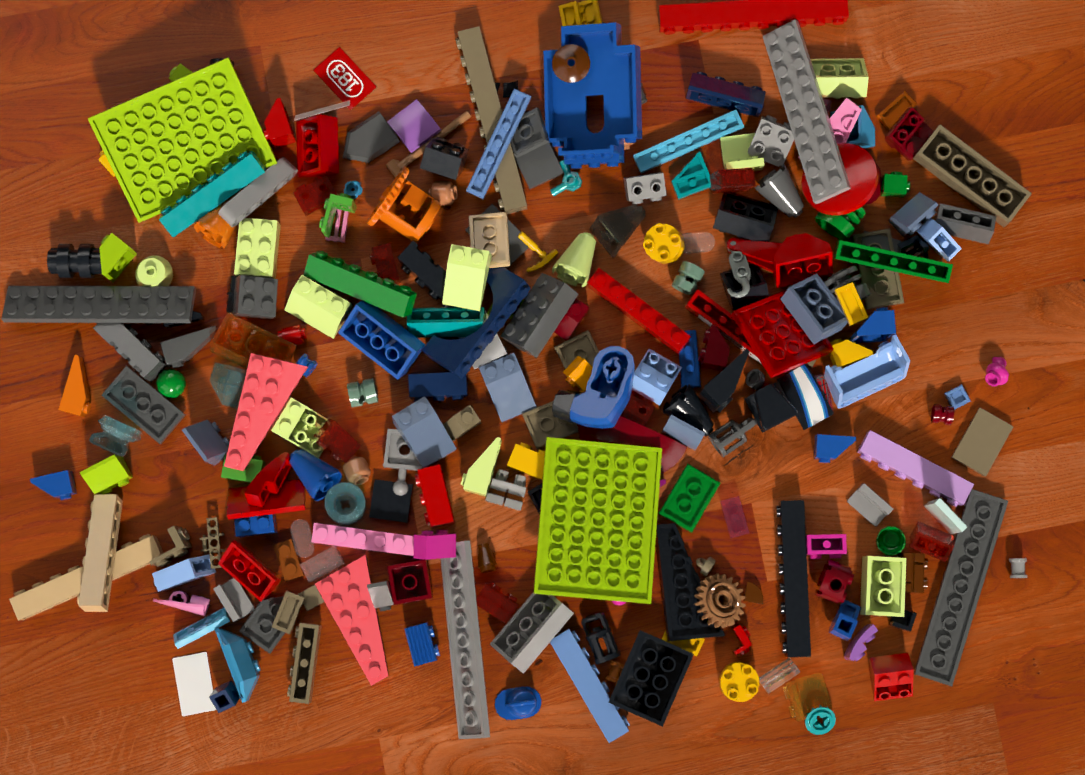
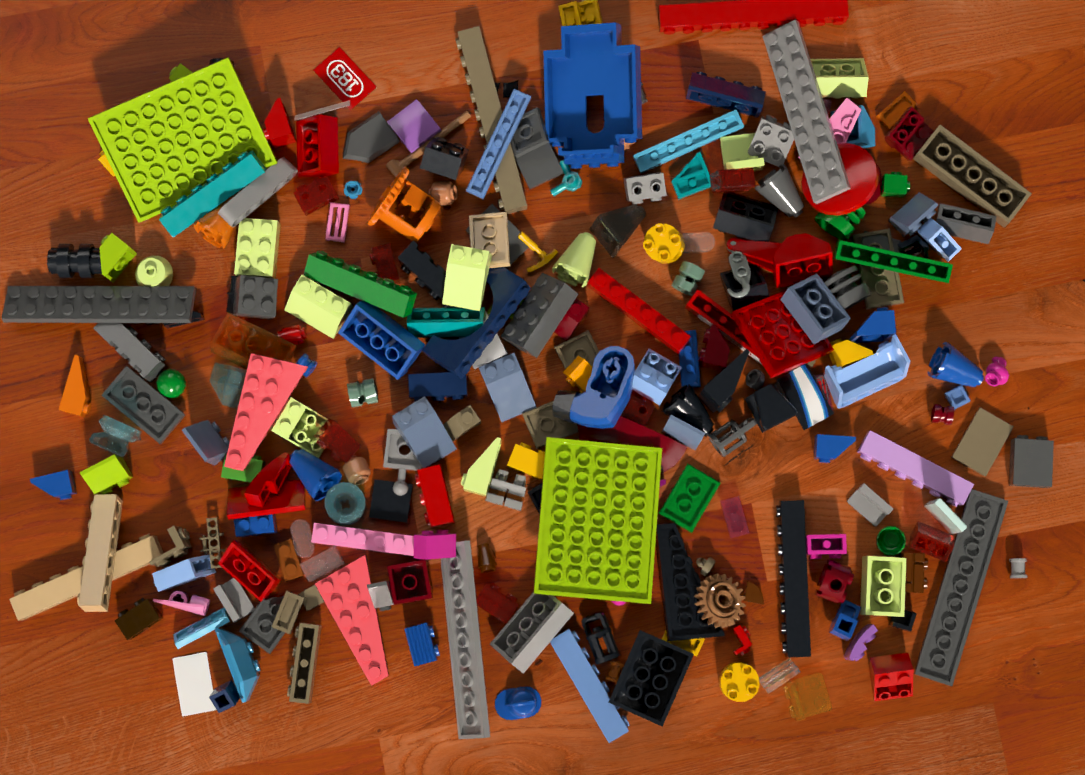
(138, 619): none -> dark brown brick
(183, 348): dark grey slope -> none
(335, 202): bright green bracket -> none
(571, 73): reddish brown dish -> none
(815, 726): teal gear -> none
(851, 304): yellow tile -> none
(954, 367): none -> blue cone
(1031, 462): none -> dark grey brick

